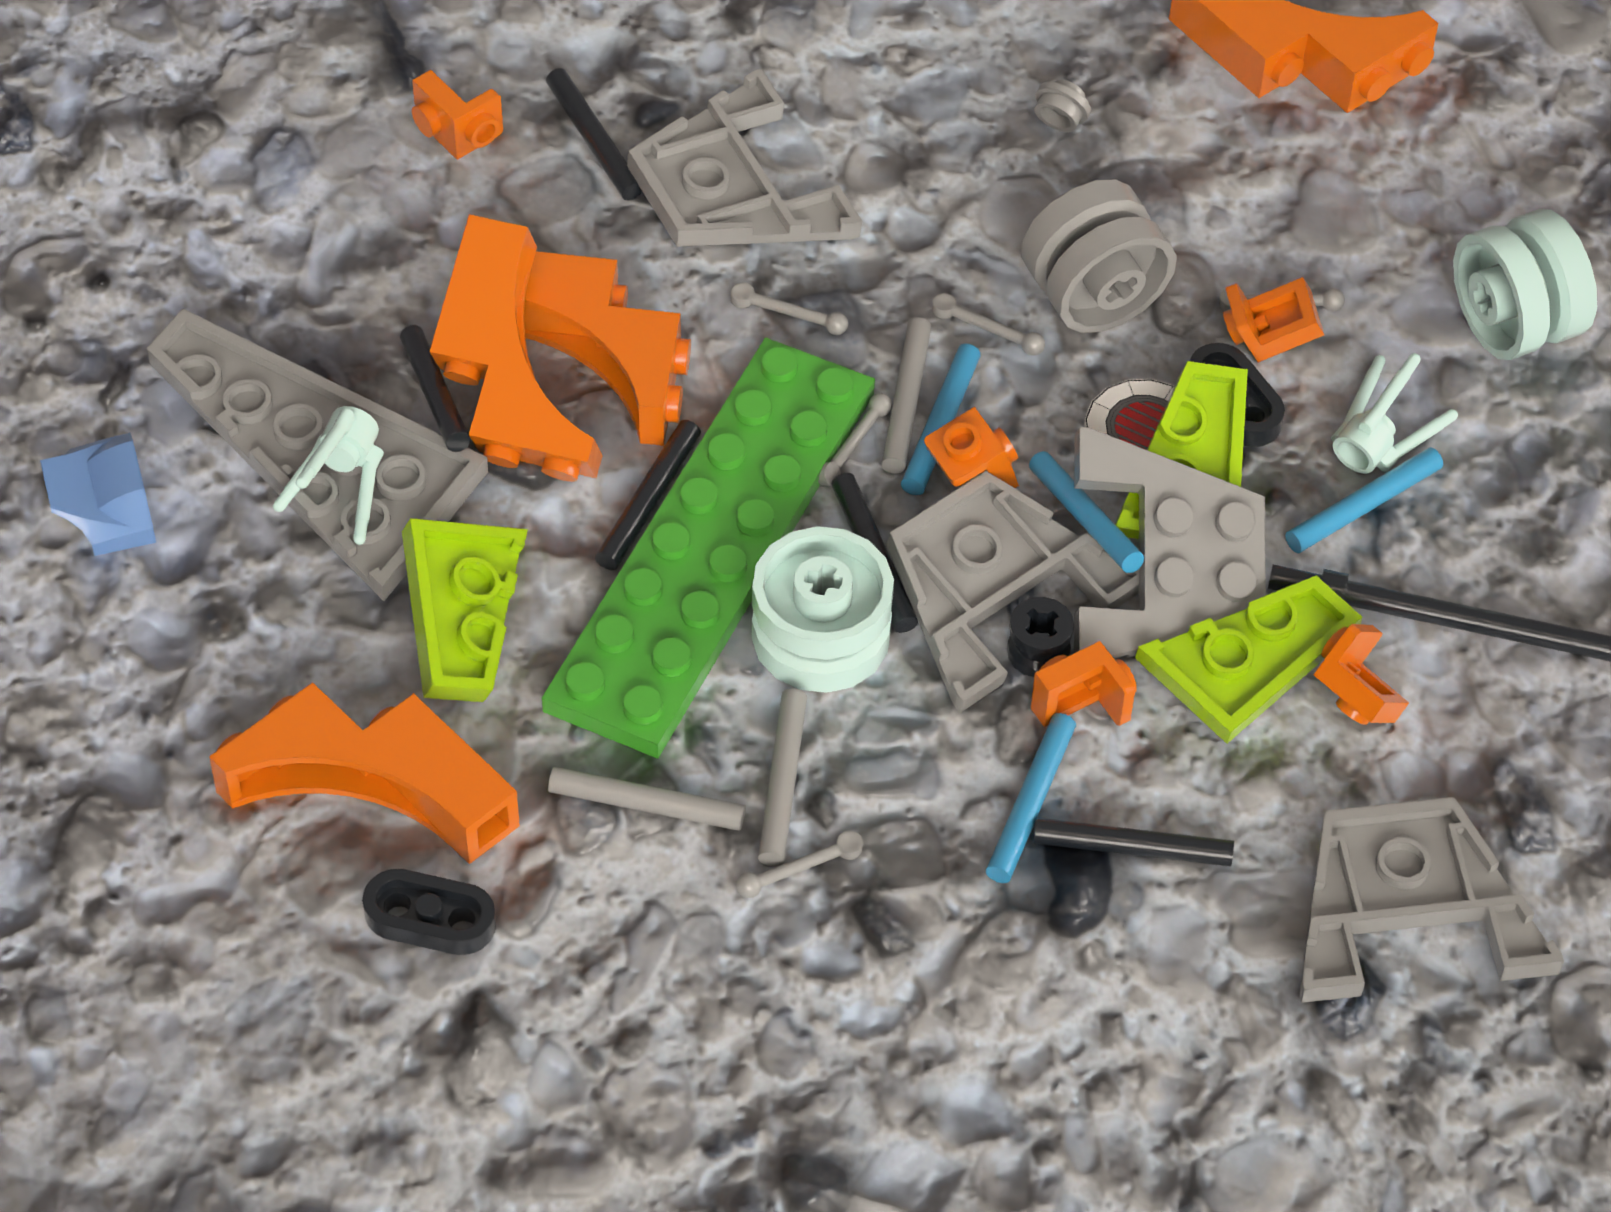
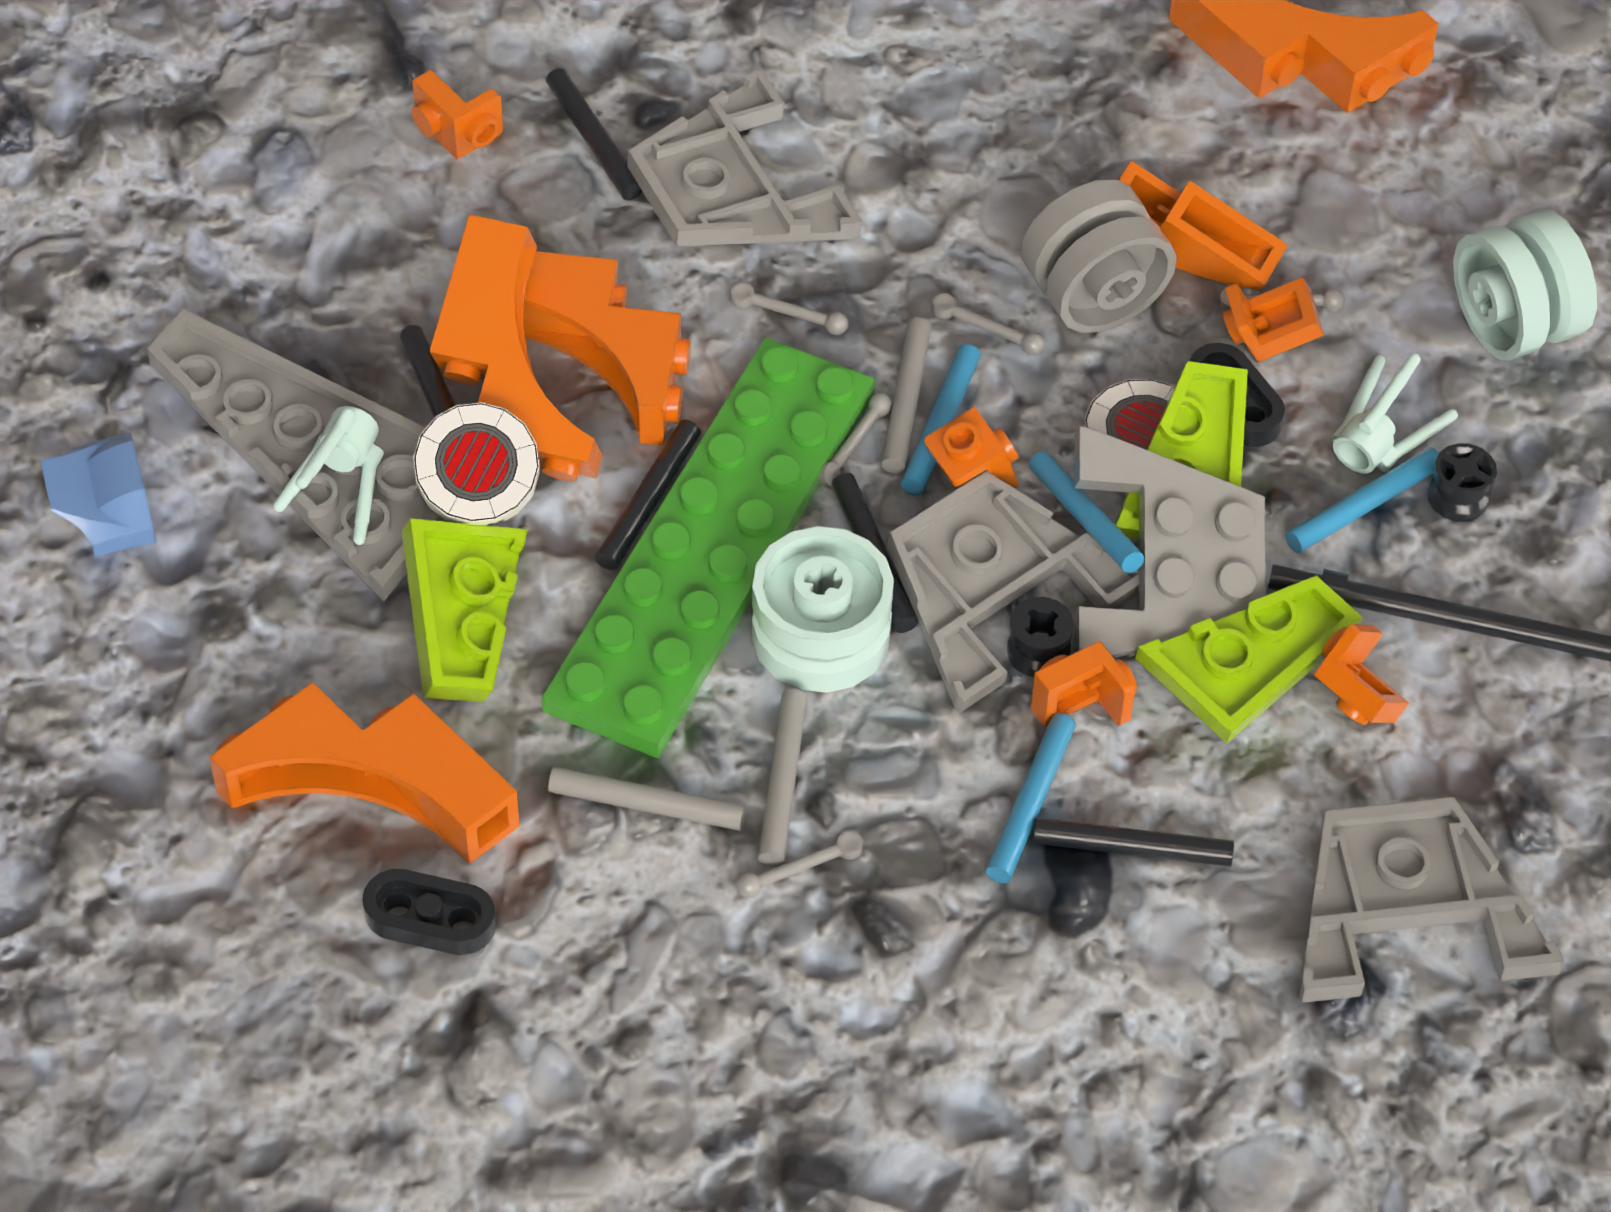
(476, 464): none -> tile
(1061, 105): light grey plate -> none
(1206, 232): none -> orange slope
(1459, 466): none -> black wheel

